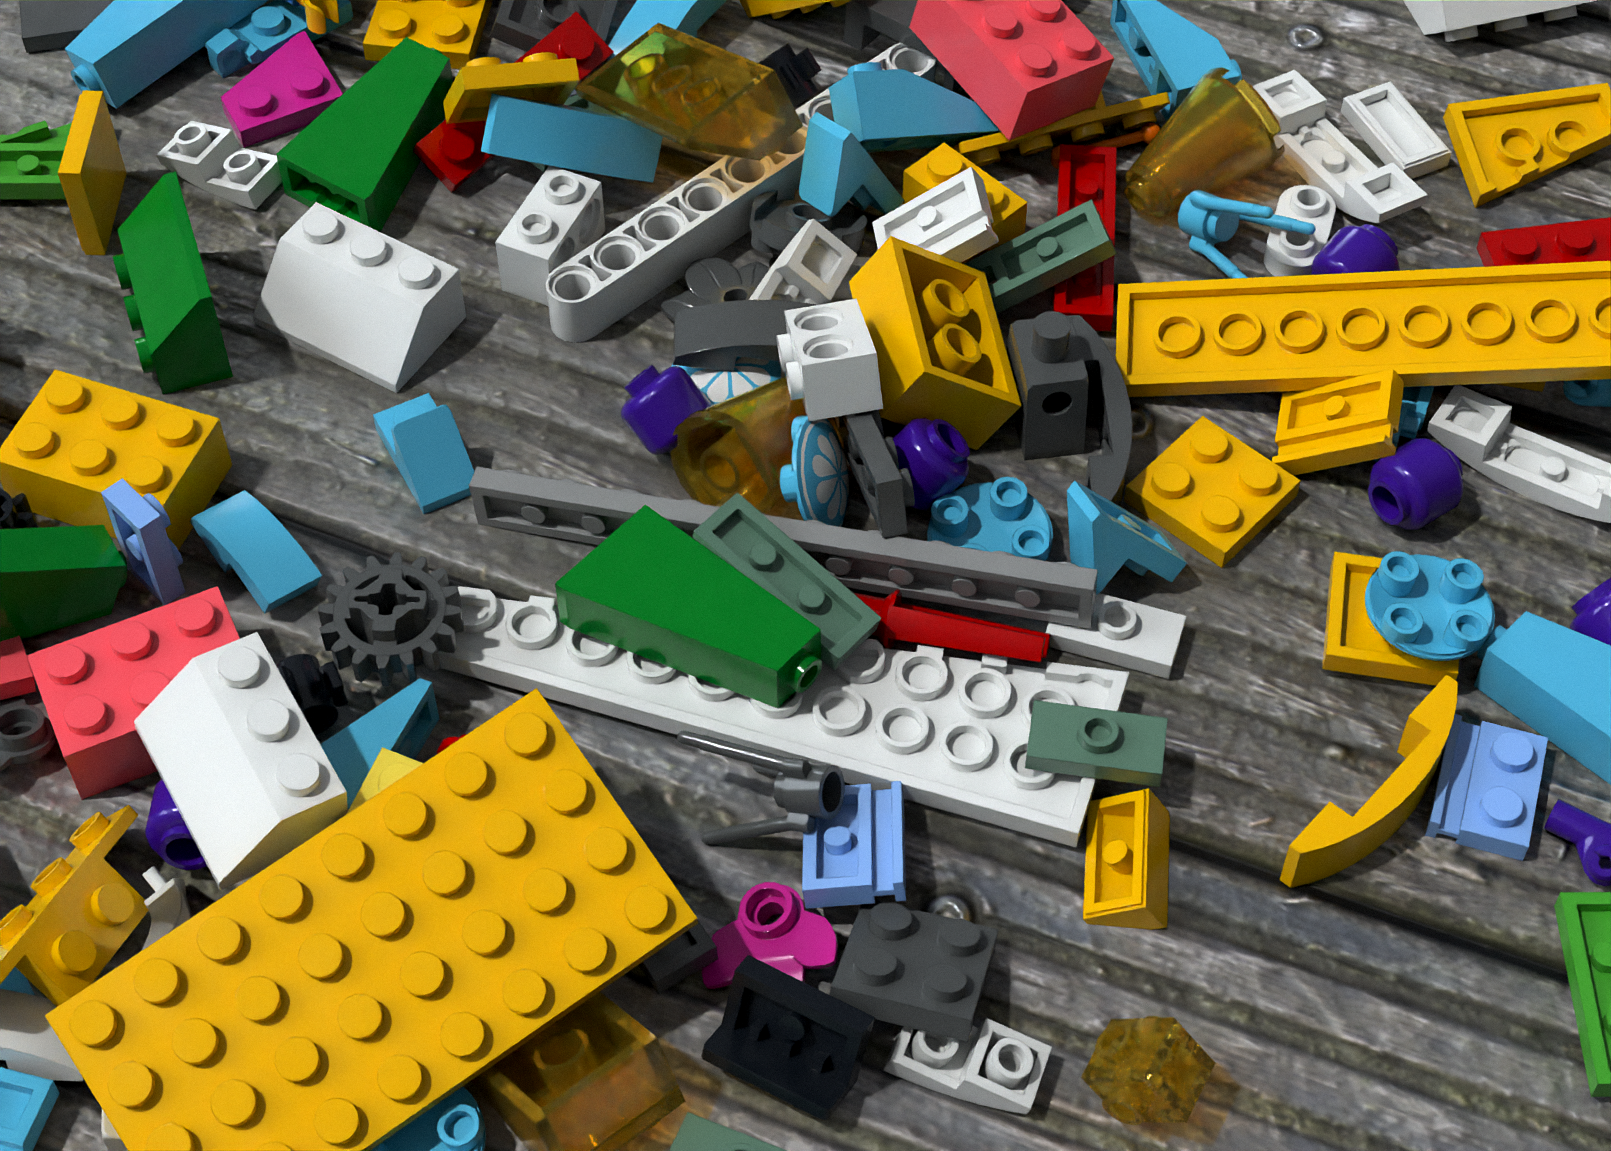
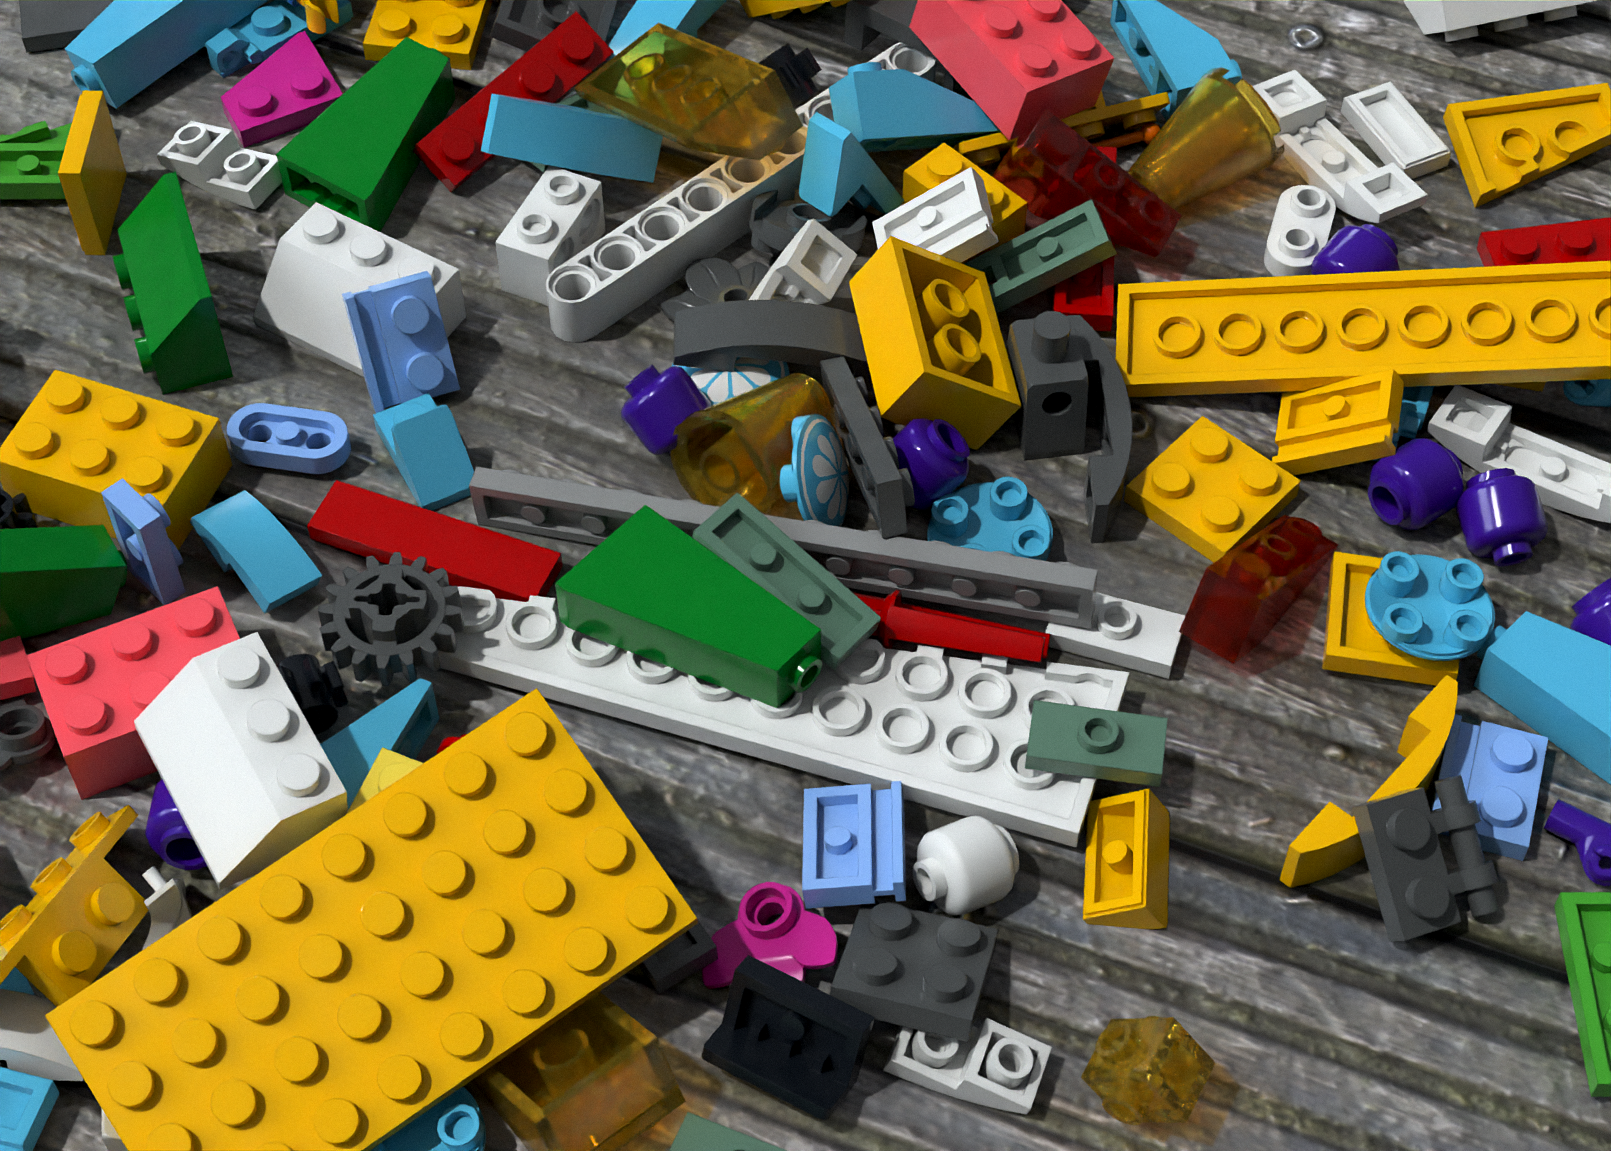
(296, 438): none -> light blue plate
(401, 340): none -> light blue plate
(469, 553): none -> red tile
(536, 78): yellow plate -> none
(799, 787): dark grey plant -> none
(830, 360): white brick -> none
(965, 865): none -> white head
(1062, 170): none -> clear red slope
(1109, 536): medium azure slope -> none
(1216, 220): medium azure plant -> none
(1255, 586): none -> clear red slope
(1408, 861): none -> dark grey plate
(1501, 516): none -> dark purple head

